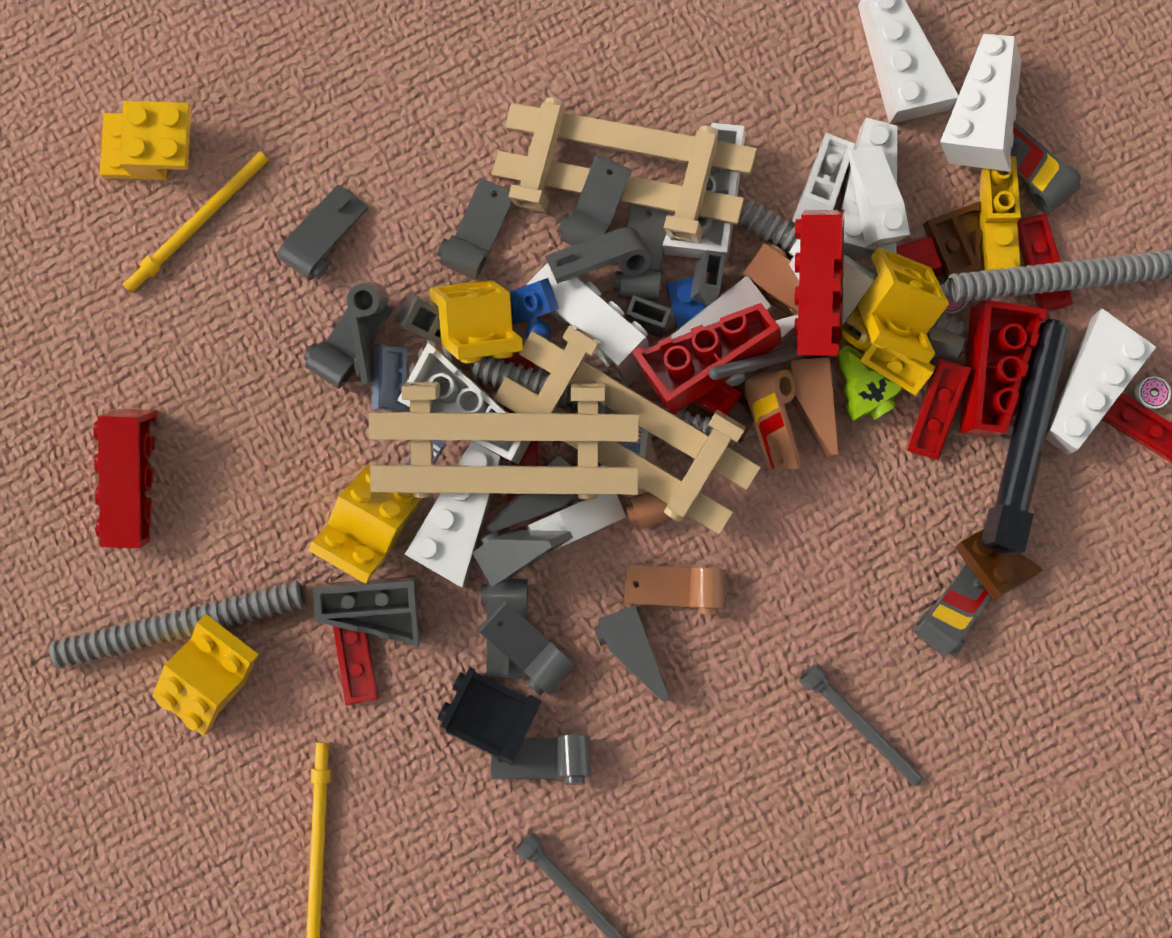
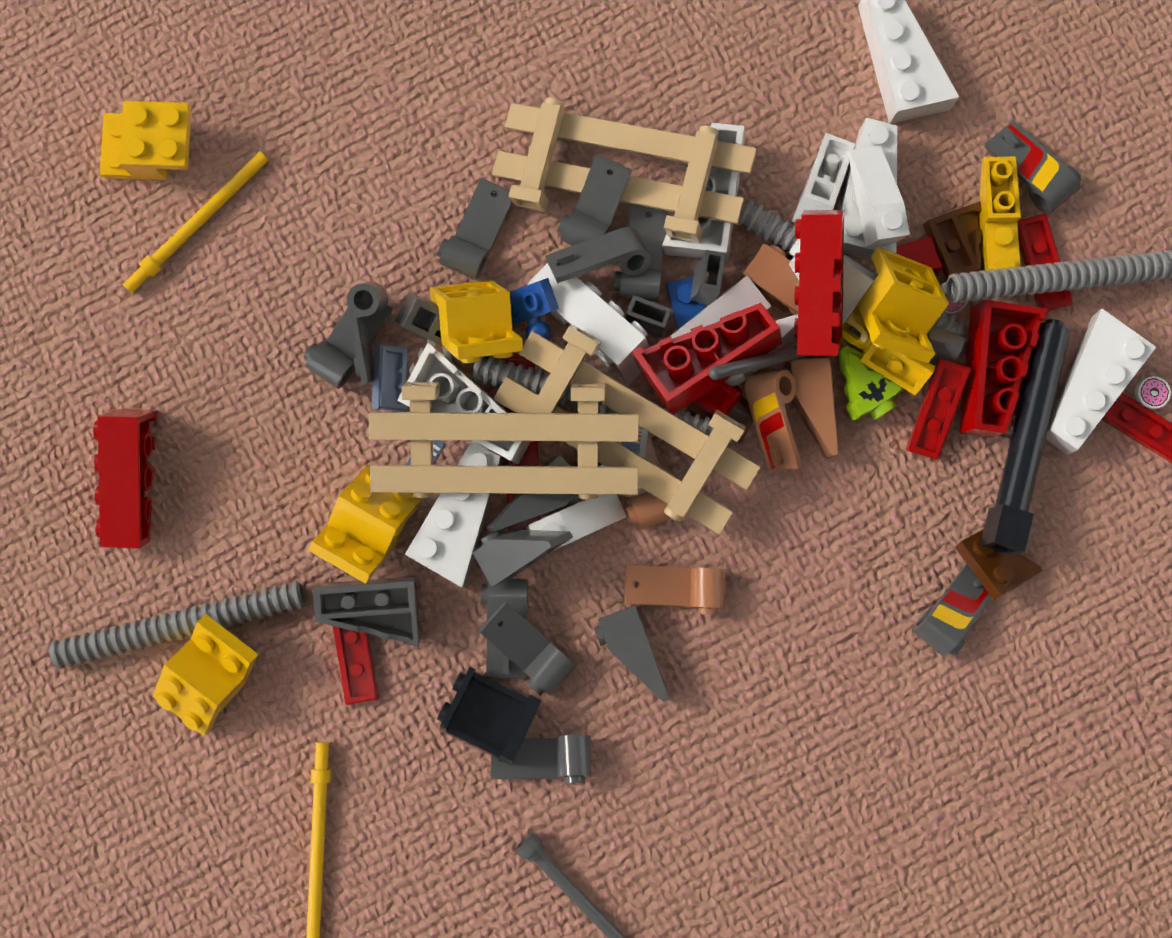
(311, 241): dark grey door -> none
(816, 679): dark grey piece -> none
(985, 110): white wedge -> none

